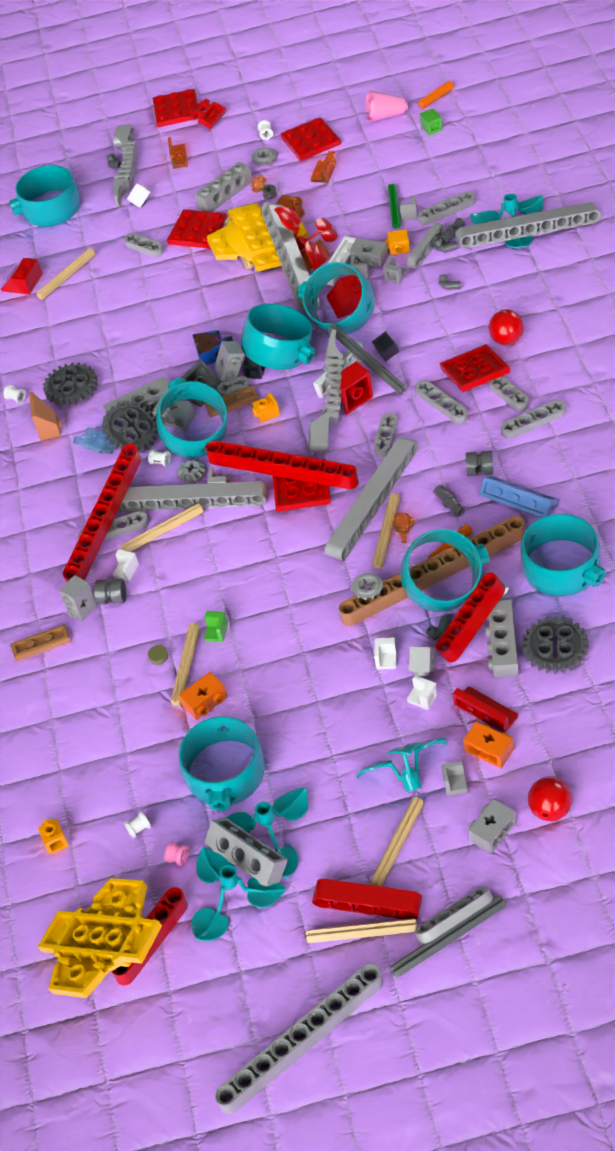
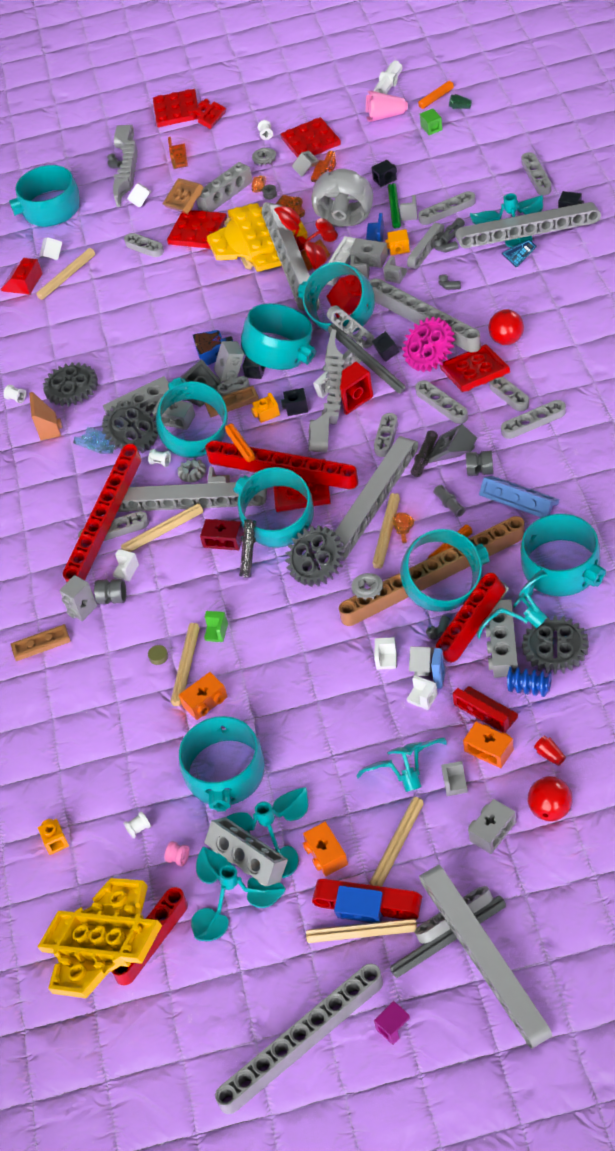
(50, 248): none -> white panel
(183, 195): none -> medium nougat plate
(221, 534): none -> dark red brick
(239, 442): none -> orange axle
(248, 487): none -> teal cylinder
(248, 540): none -> clear smoke pin
(294, 402): none -> black brick
(300, 563): none -> dark grey gear
(304, 162): none -> light grey panel
(325, 849): none -> orange brick
(340, 185): none -> light grey wheel
(350, 327): none -> light grey beam
(358, 904): none -> blue panel
(376, 230): none -> blue panel
(384, 173): none -> black brick
(389, 77): none -> white piece
(391, 1021): none -> magenta panel
(416, 310): none -> light grey beam
(422, 458): none -> clear smoke pin
(428, 344): none -> dark pink gear
(438, 668): none -> medium blue tile
(453, 444): none -> dark grey slope
(459, 102): none -> clear green cone
(486, 957): none -> light grey beam
(519, 253): none -> dark blue sticker
(528, 682): none -> blue piece
(532, 613): none -> teal plant
(539, 172): none -> light grey beam
(549, 750): none -> red cone
(569, 199): none -> black brick

